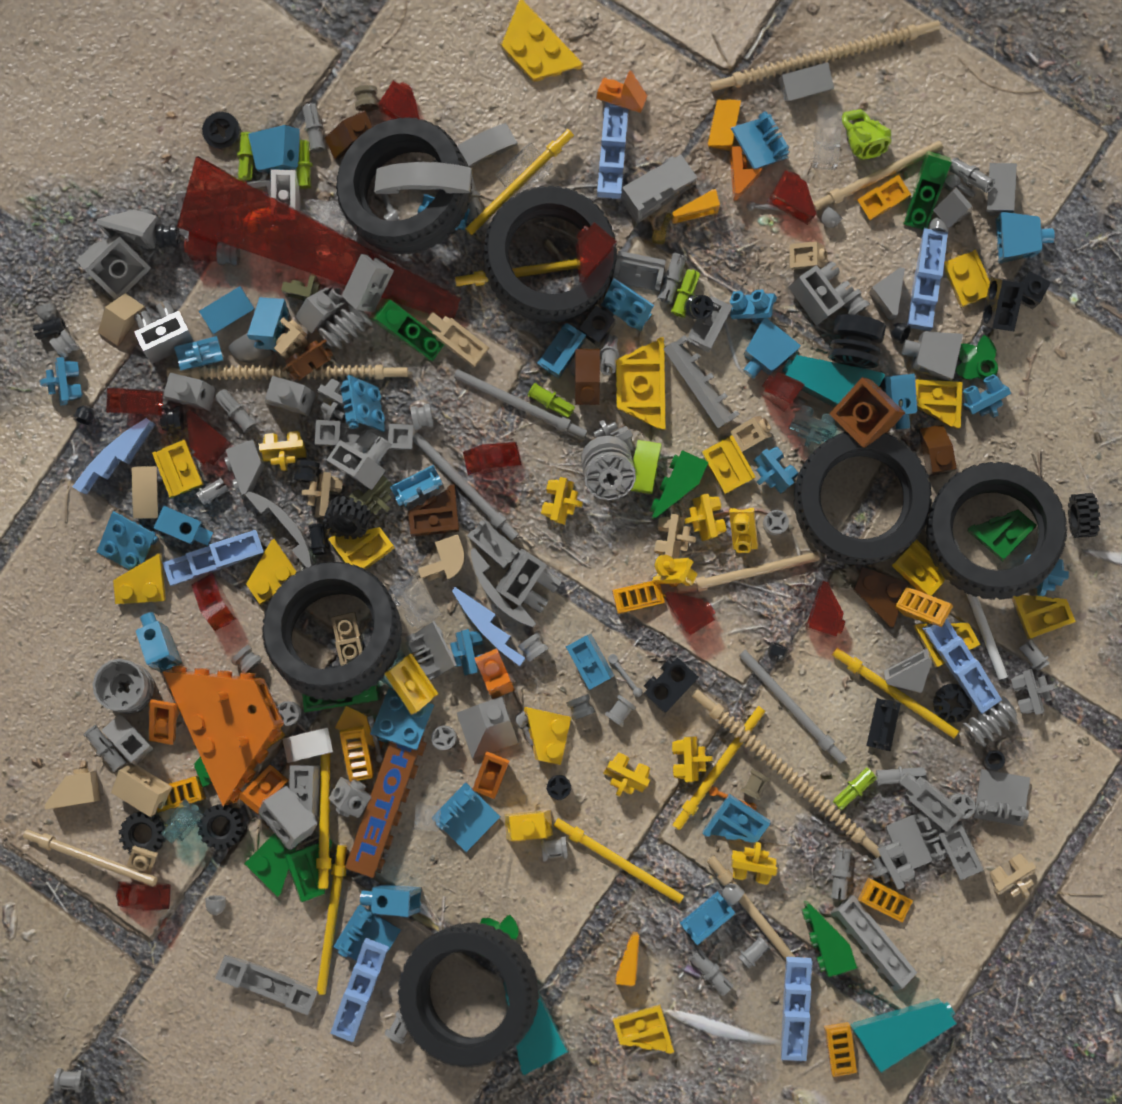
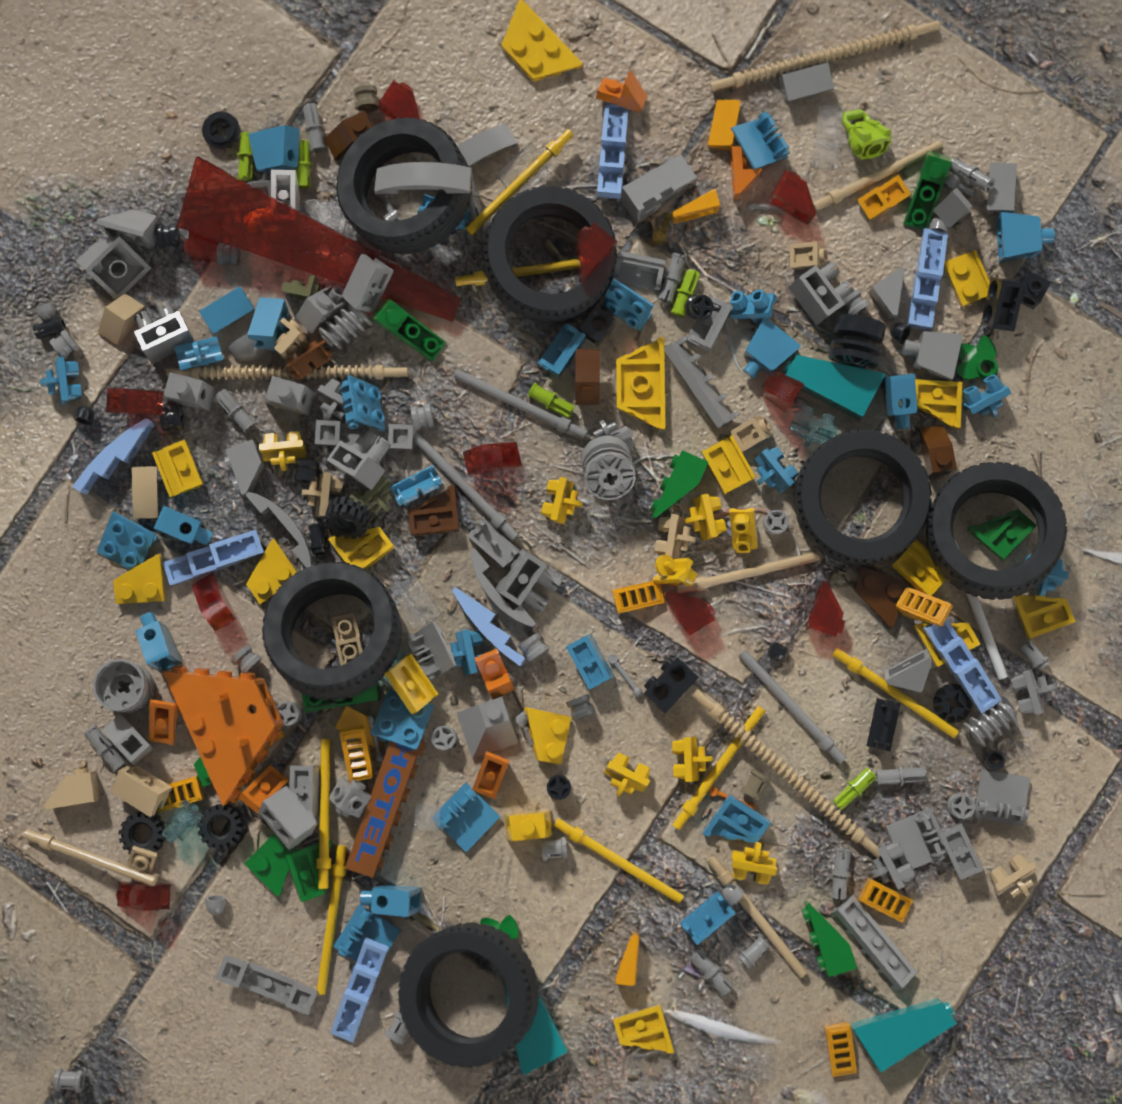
(205, 440): clear red slope -> none
(210, 493): light grey pin -> none
(307, 745): white slope -> none
(452, 560): tan brick -> none
(457, 339): tan hinge -> none
(609, 355): light grey axle -> none
(620, 710): light grey bush -> none
(645, 465): lime slope -> none
(796, 1009): light blue slope -> none
(830, 218): light grey hinge -> none
(867, 412): dark orange slope -> none
(931, 801): light grey hinge -> none
(1083, 515): black tyre -> none

